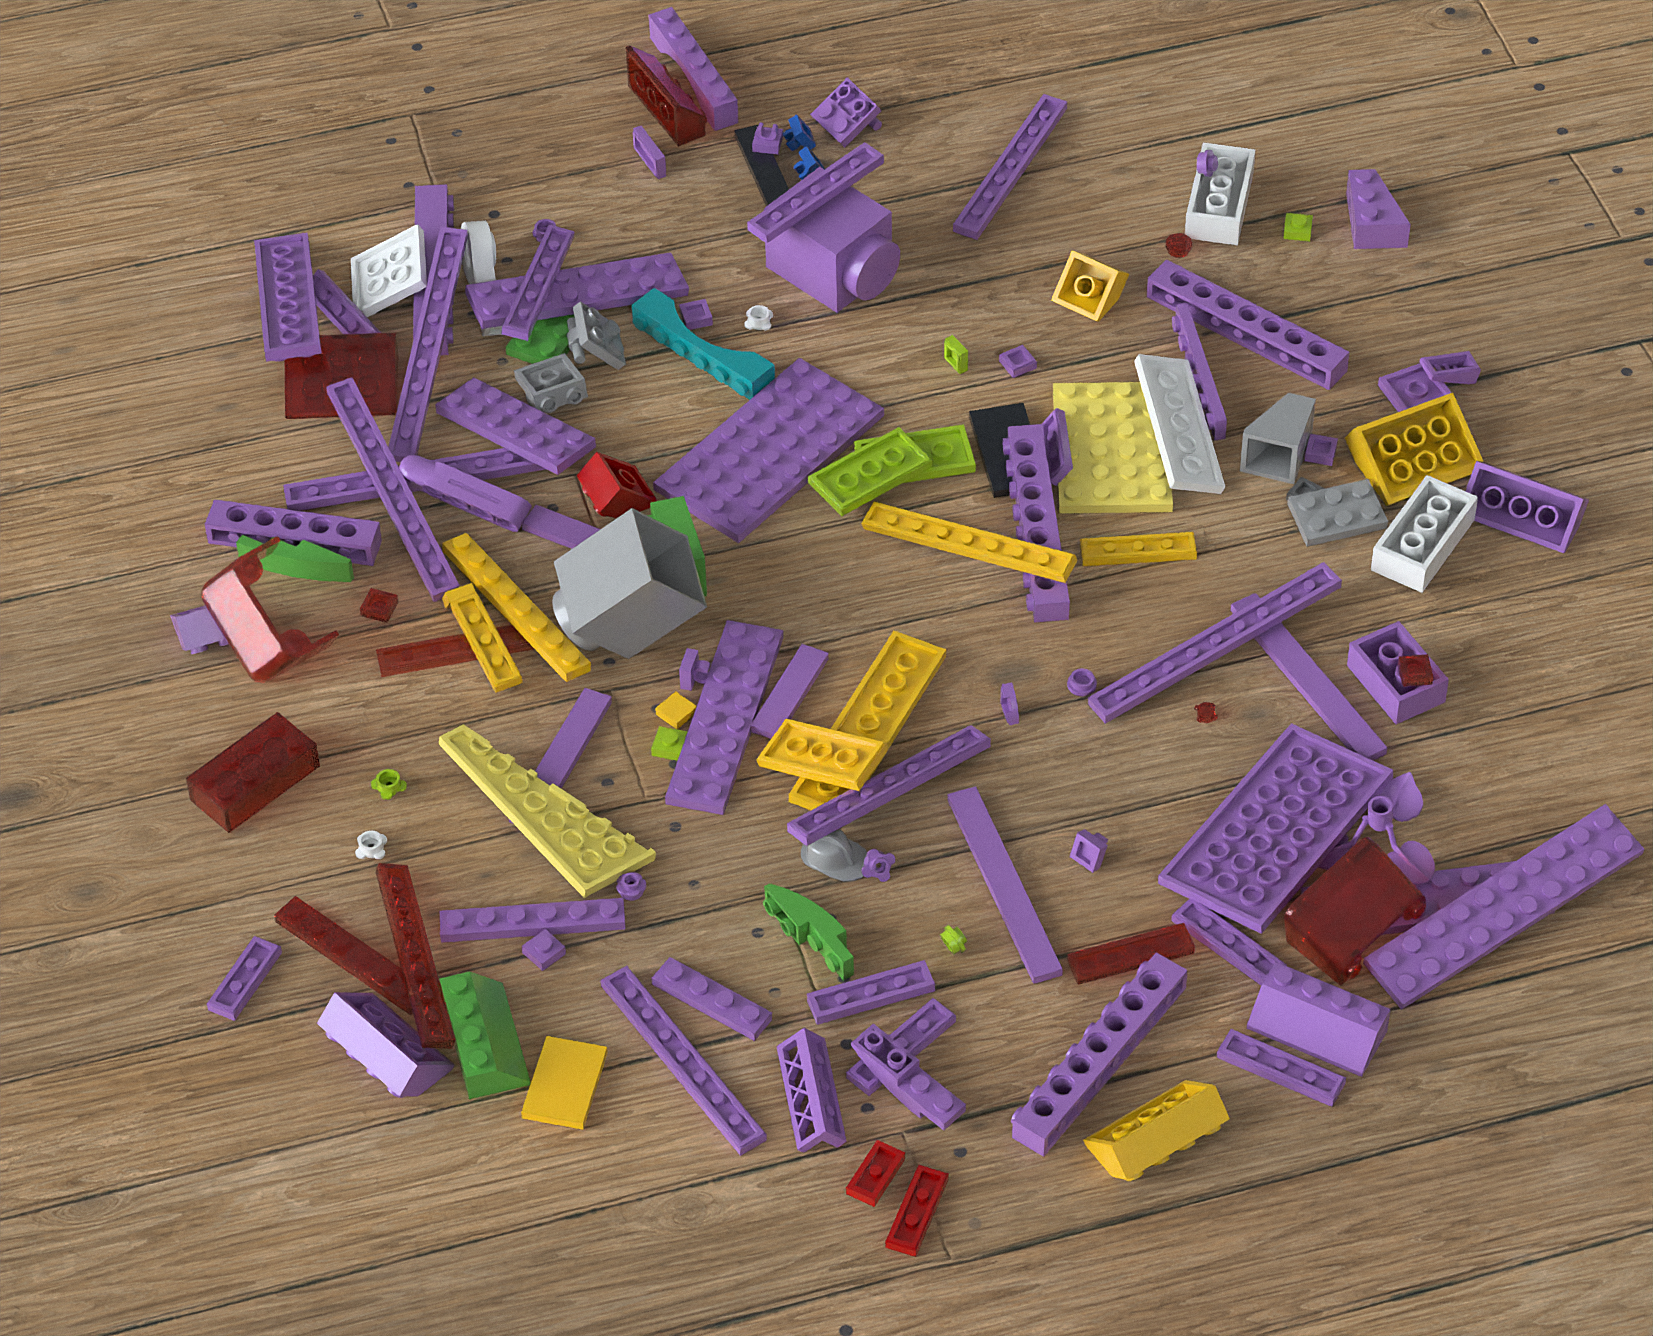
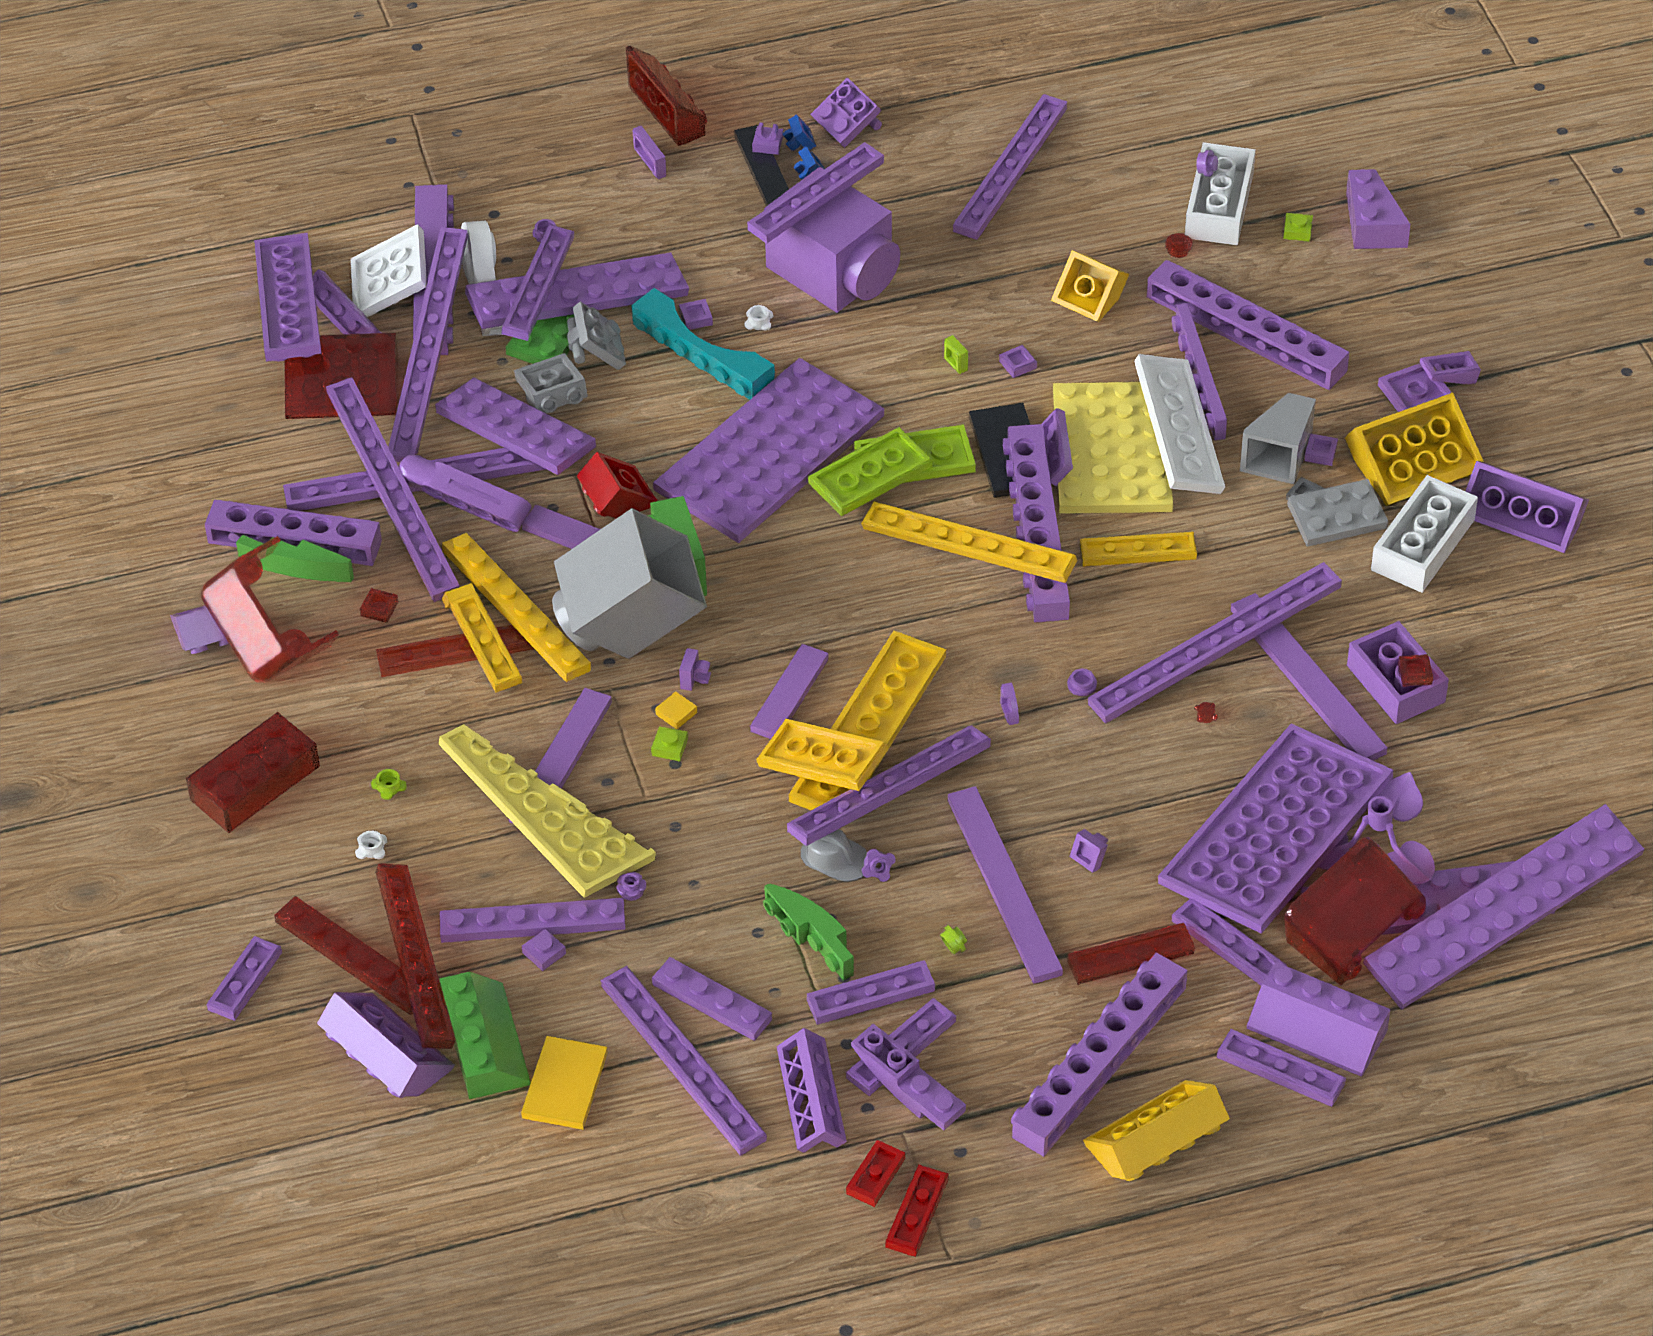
(712, 92): medium lavender arch -> none
(724, 717): medium lavender plate -> none

